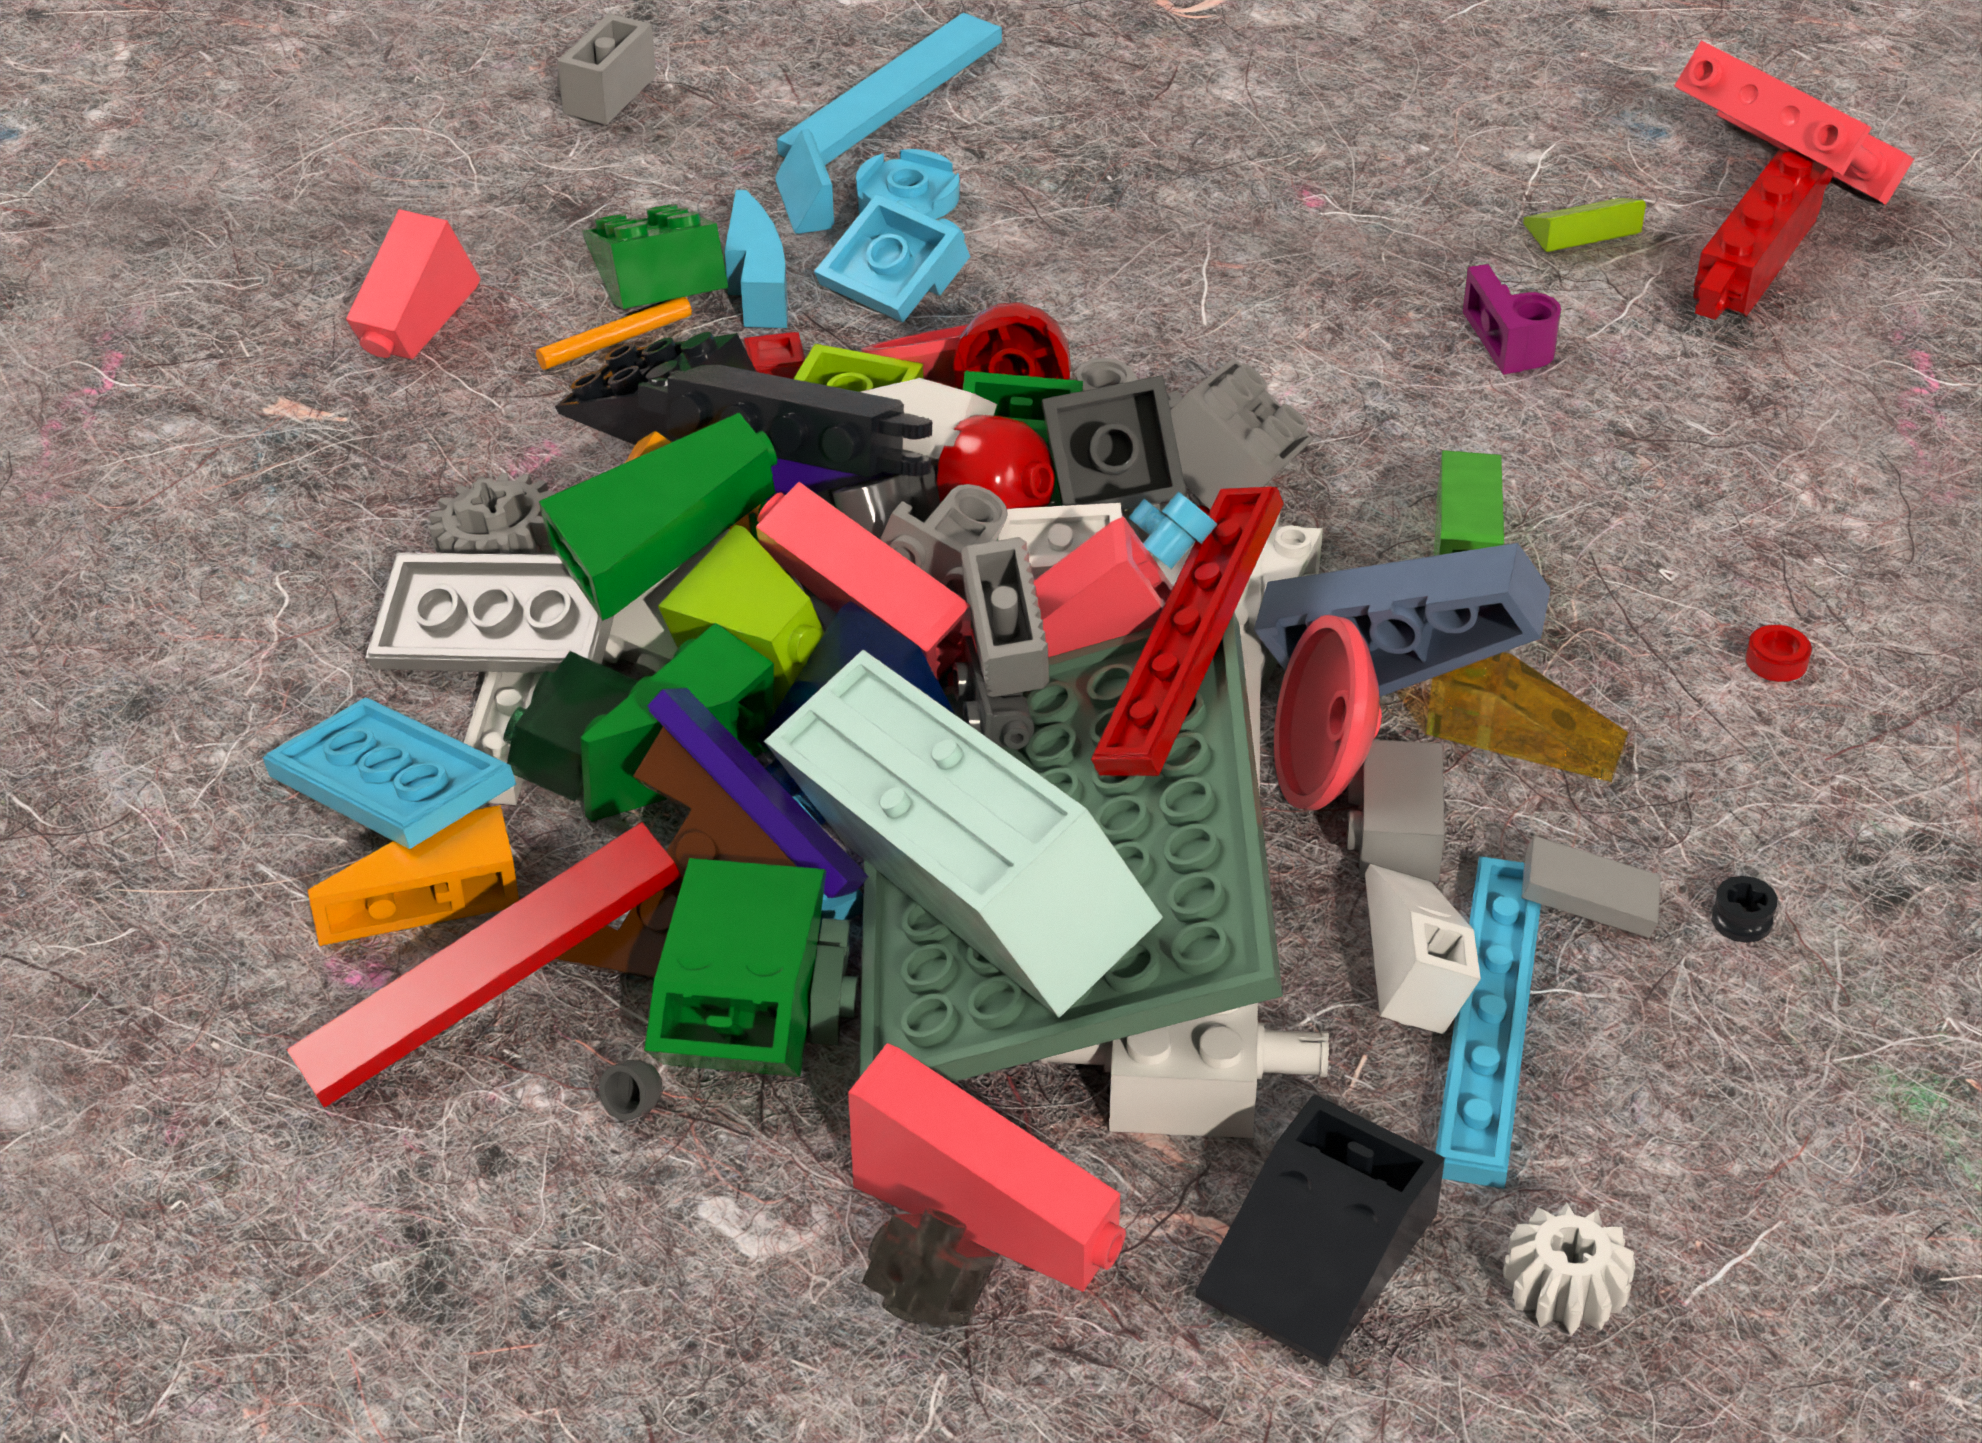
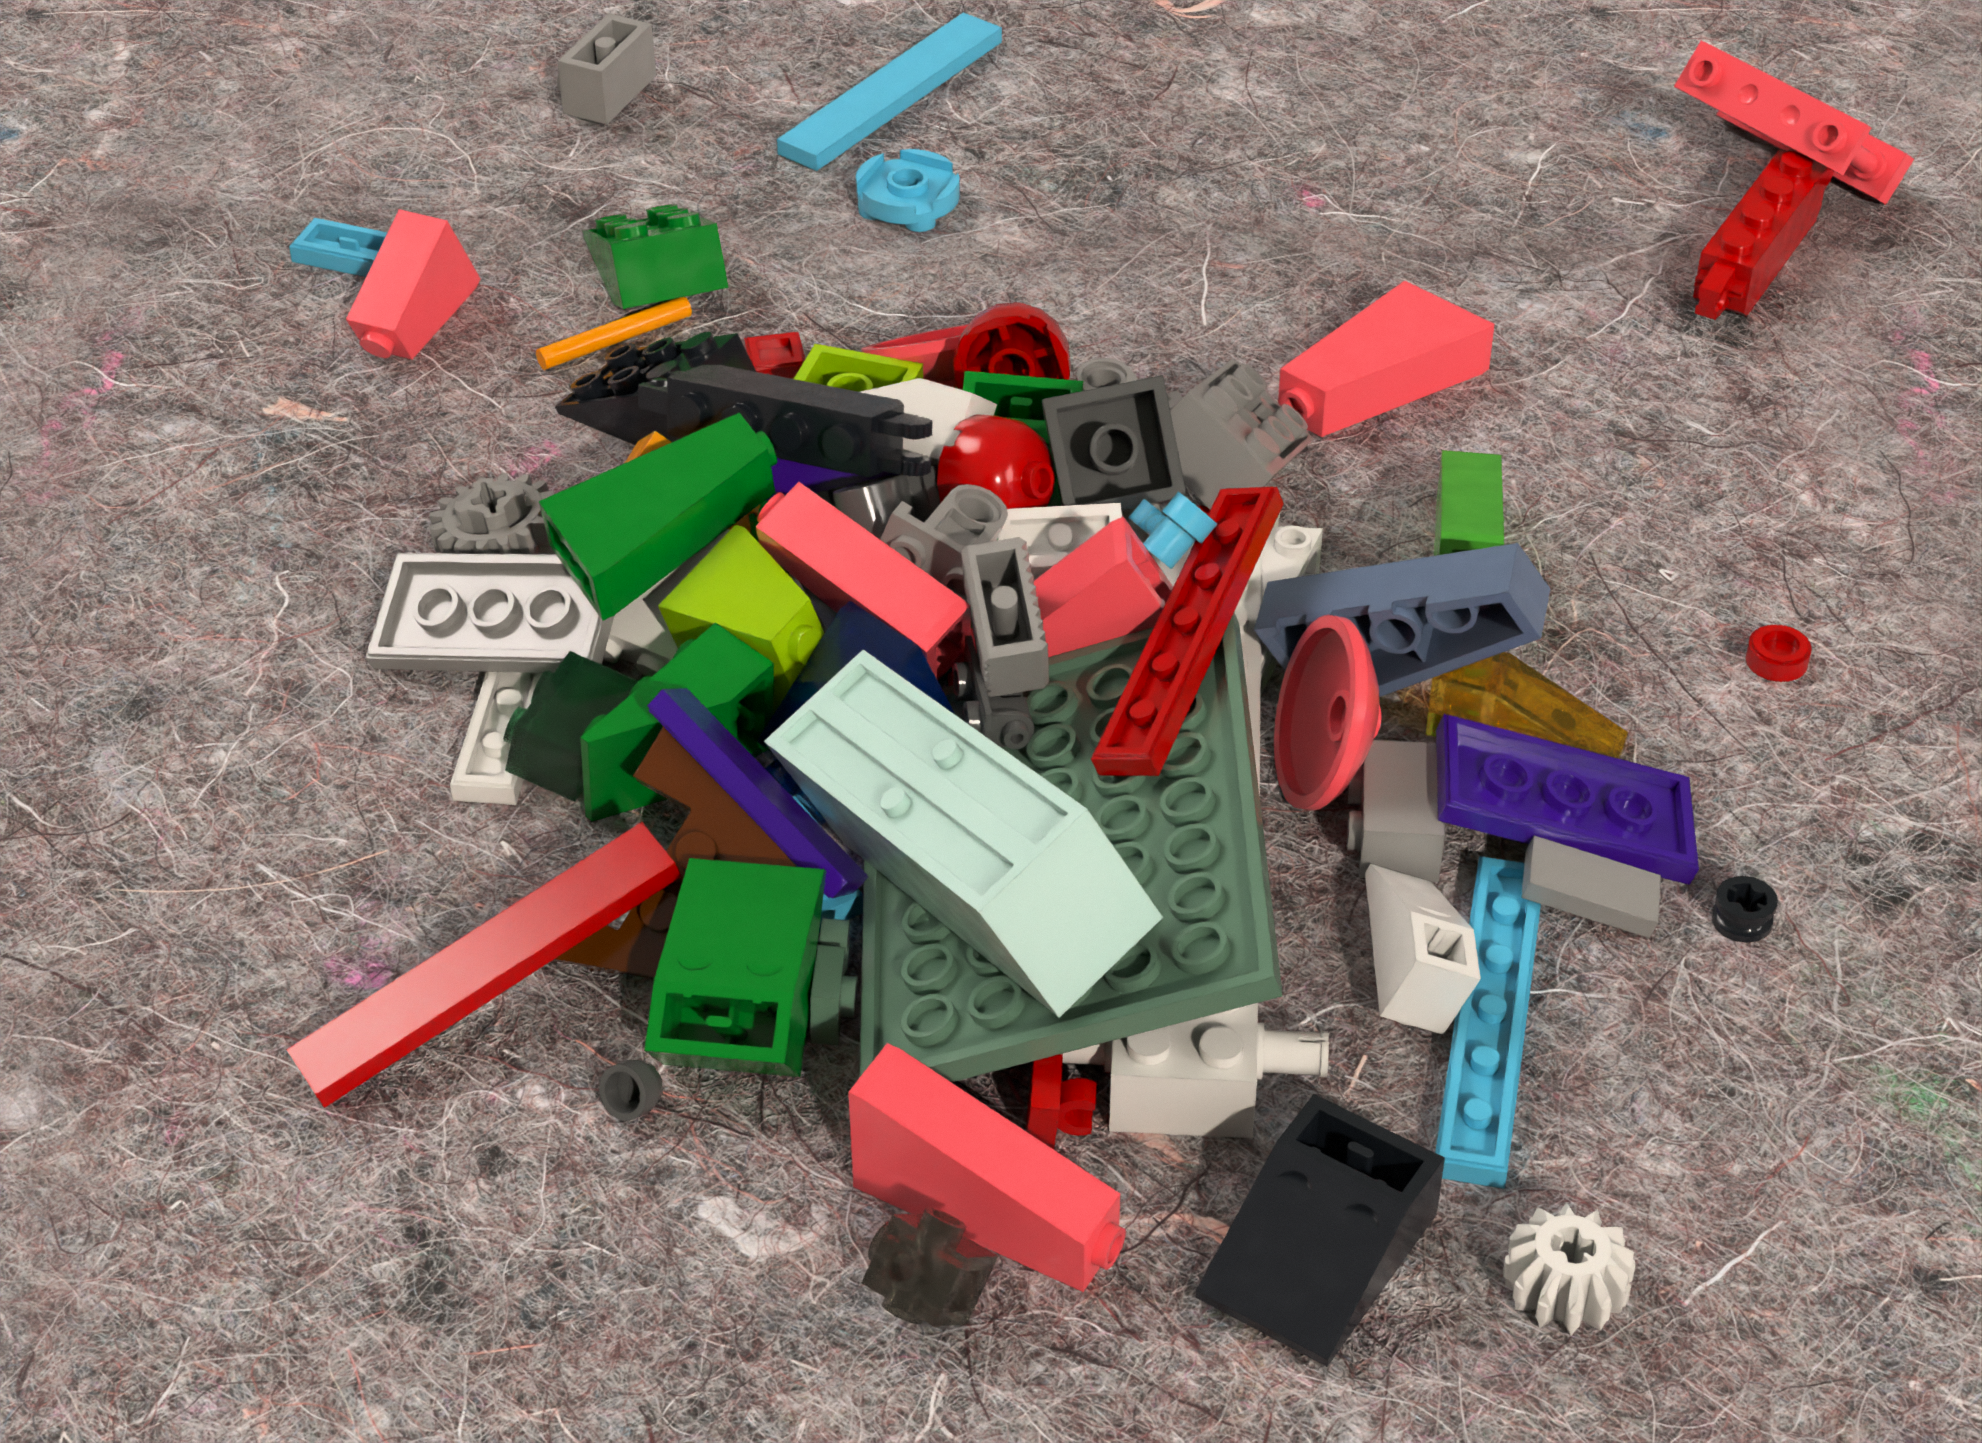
(337, 246): none -> medium azure tile
(389, 772): medium azure tile -> none
(442, 879): light orange slope -> none
(756, 264): medium azure slope -> none
(806, 186): medium azure slope -> none
(893, 257): medium azure plate -> none
(1058, 1104): none -> red tile
(1385, 359): none -> coral slope
(1514, 328): magenta plate -> none
(1567, 795): none -> dark purple tile
(1587, 223): lime slope -> none

